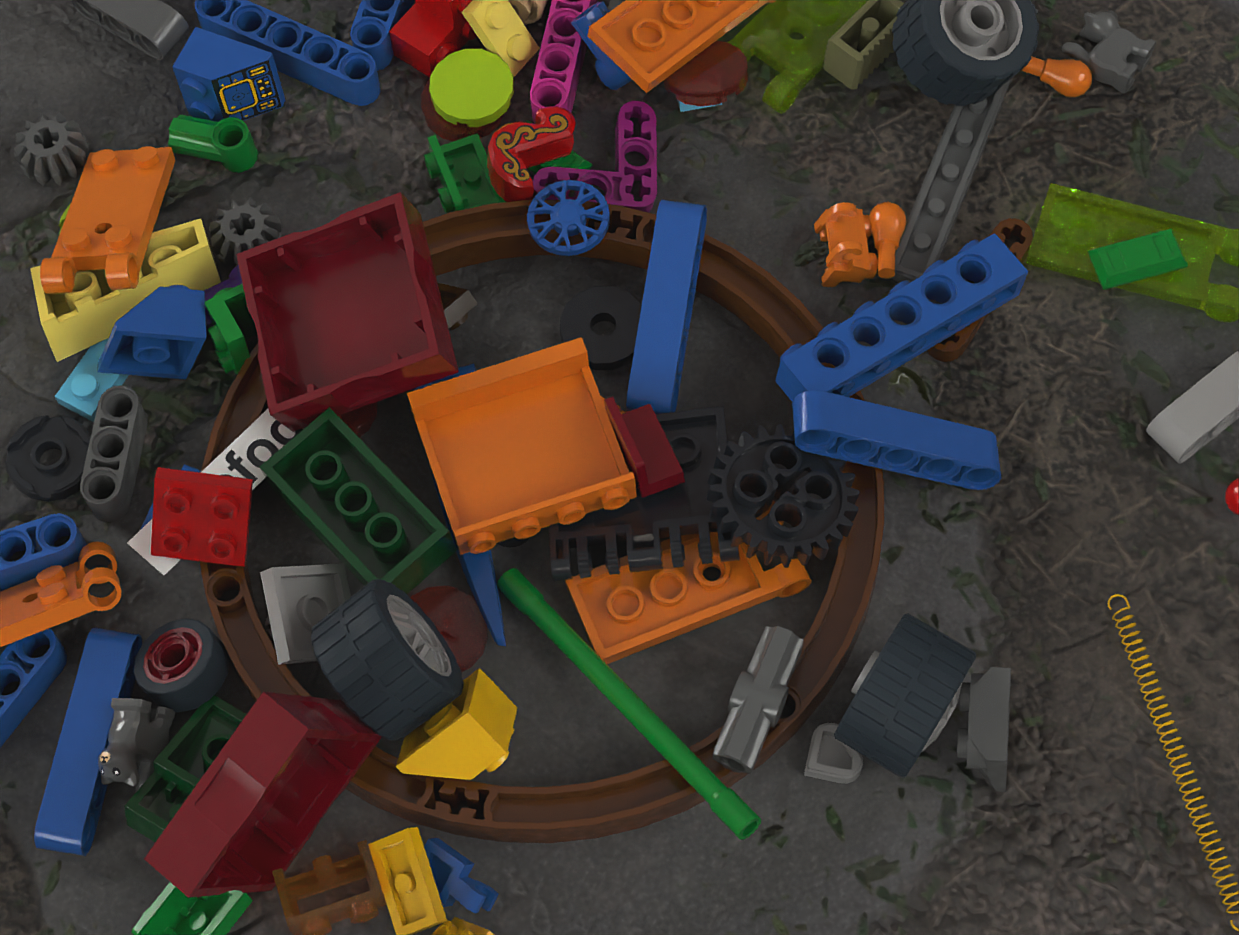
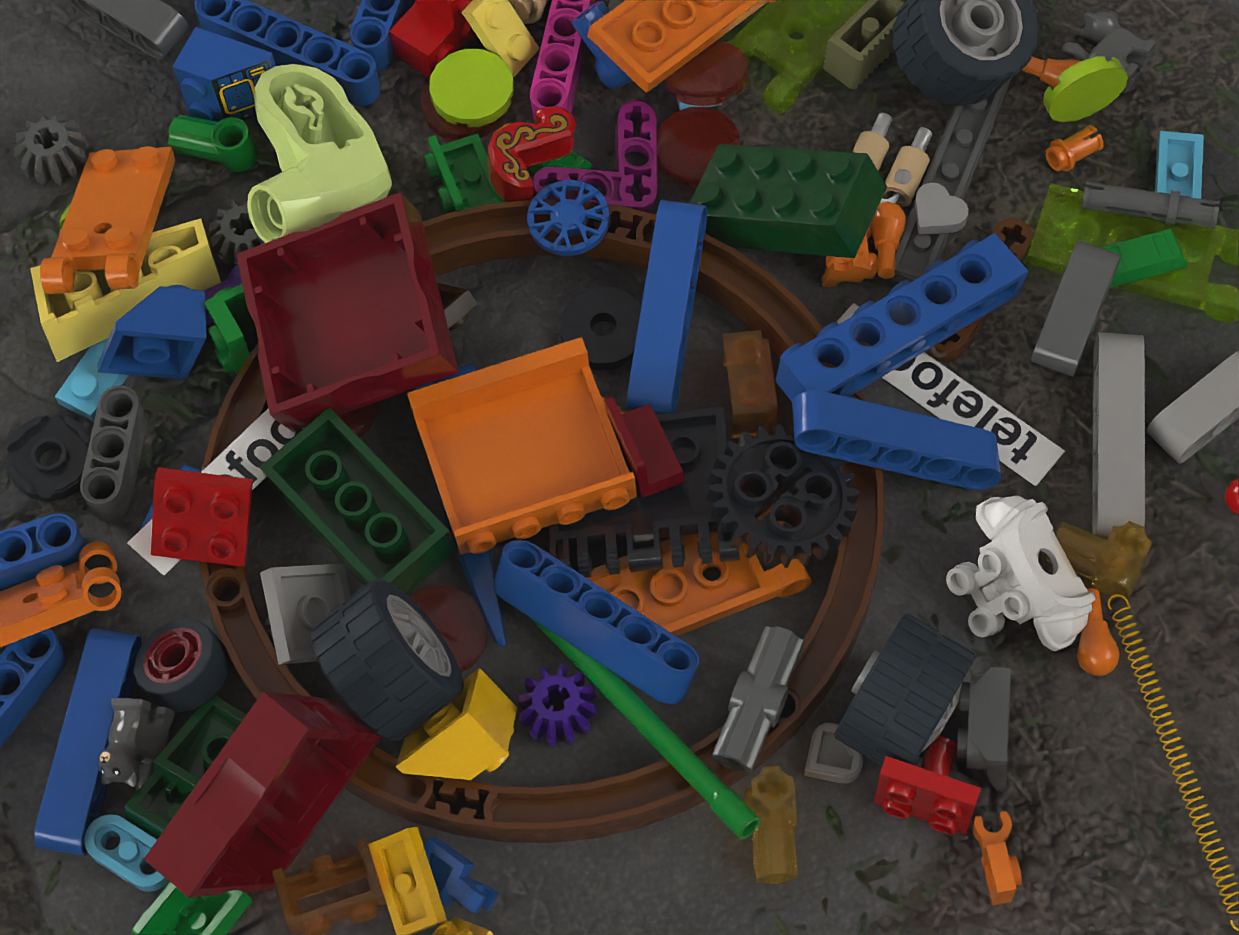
(128, 857): none -> medium azure plate
(323, 153): none -> yellowish green piece
(541, 715): none -> dark purple gear
(595, 622): none -> blue beam
(689, 141): none -> clear red tile
(750, 382): none -> clear orange window
(774, 841): none -> clear yellow piece
(790, 199): none -> dark green brick
(908, 165): none -> tan piece
(927, 790): none -> red plate
(938, 211): none -> light grey tile
(959, 402): none -> white sticker
(1000, 869): none -> orange plate
(1013, 580): none -> white piece
(1064, 153): none -> orange pin
(1075, 308): none -> dark grey beam
(1085, 89): none -> lime tile
(1097, 648): none -> orange piece
(1109, 563): none -> clear yellow piece
(1118, 431): none -> light grey beam
(1154, 205): none -> dark grey pin
(1179, 163): none -> medium azure plate

